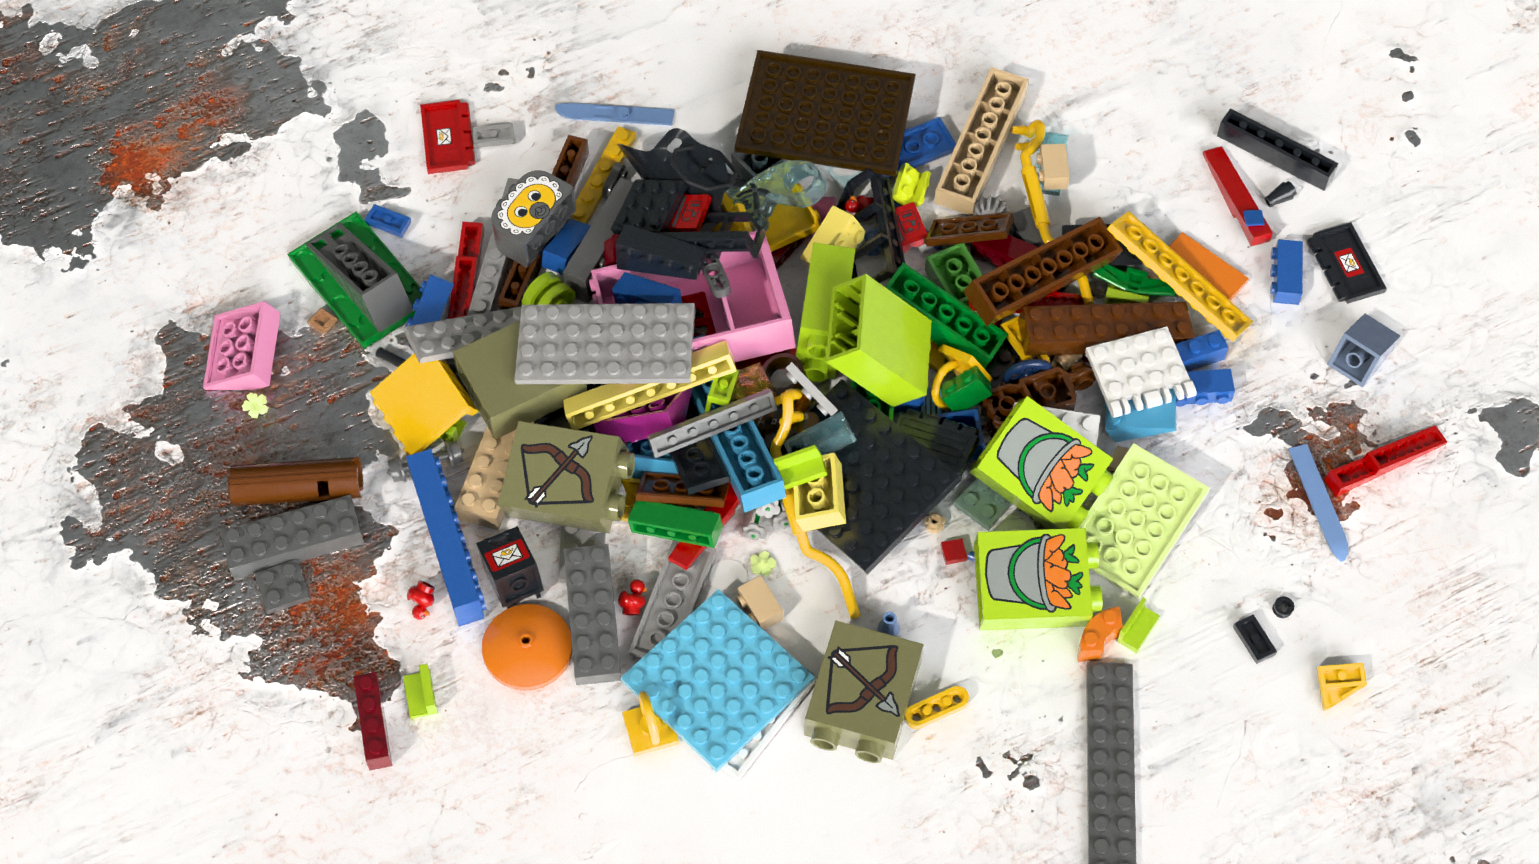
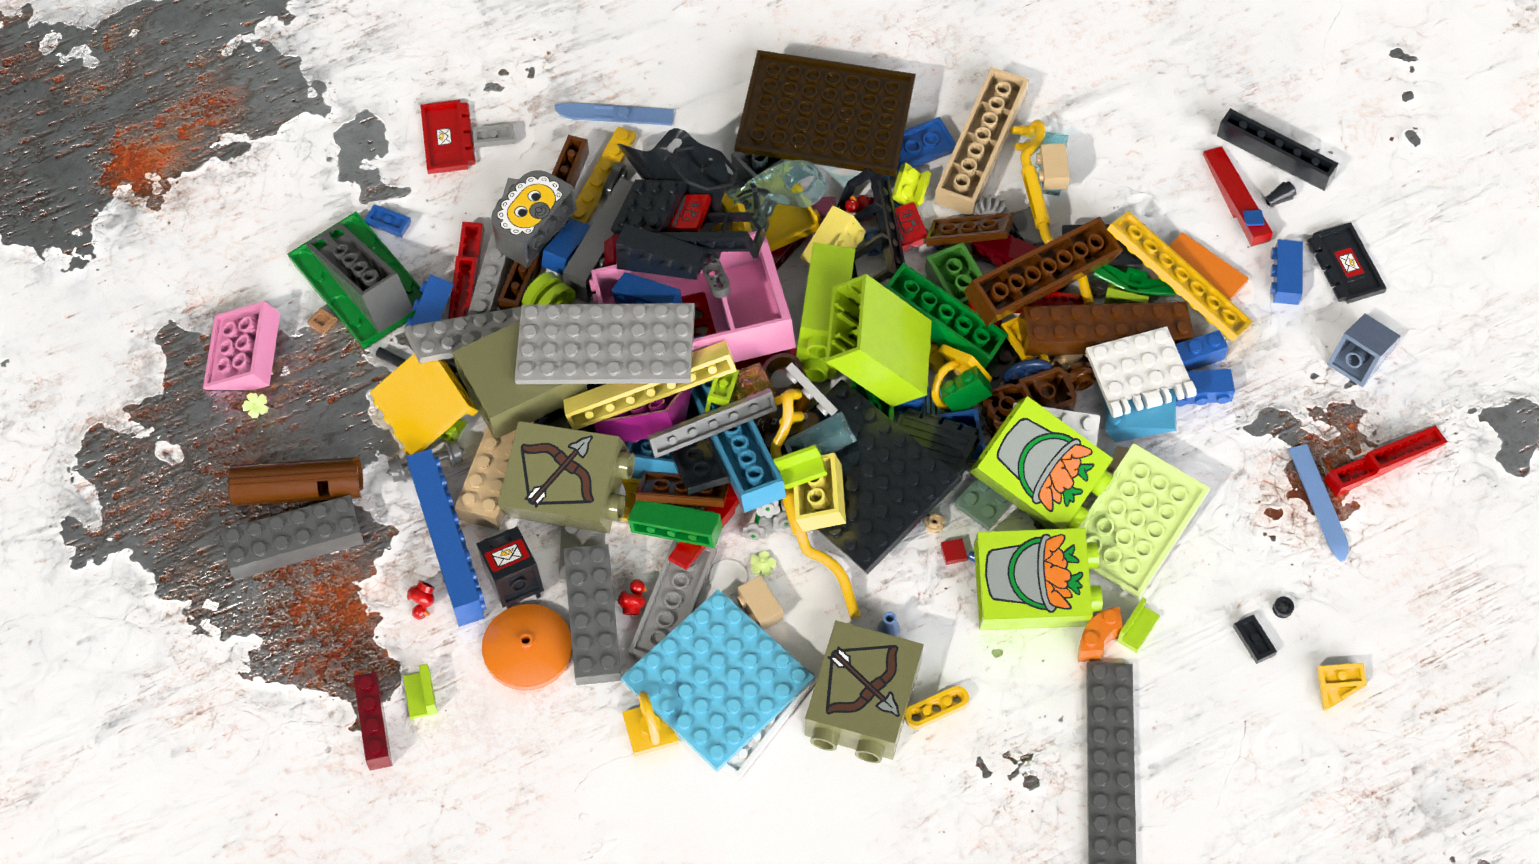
(282, 586): dark grey plate -> none

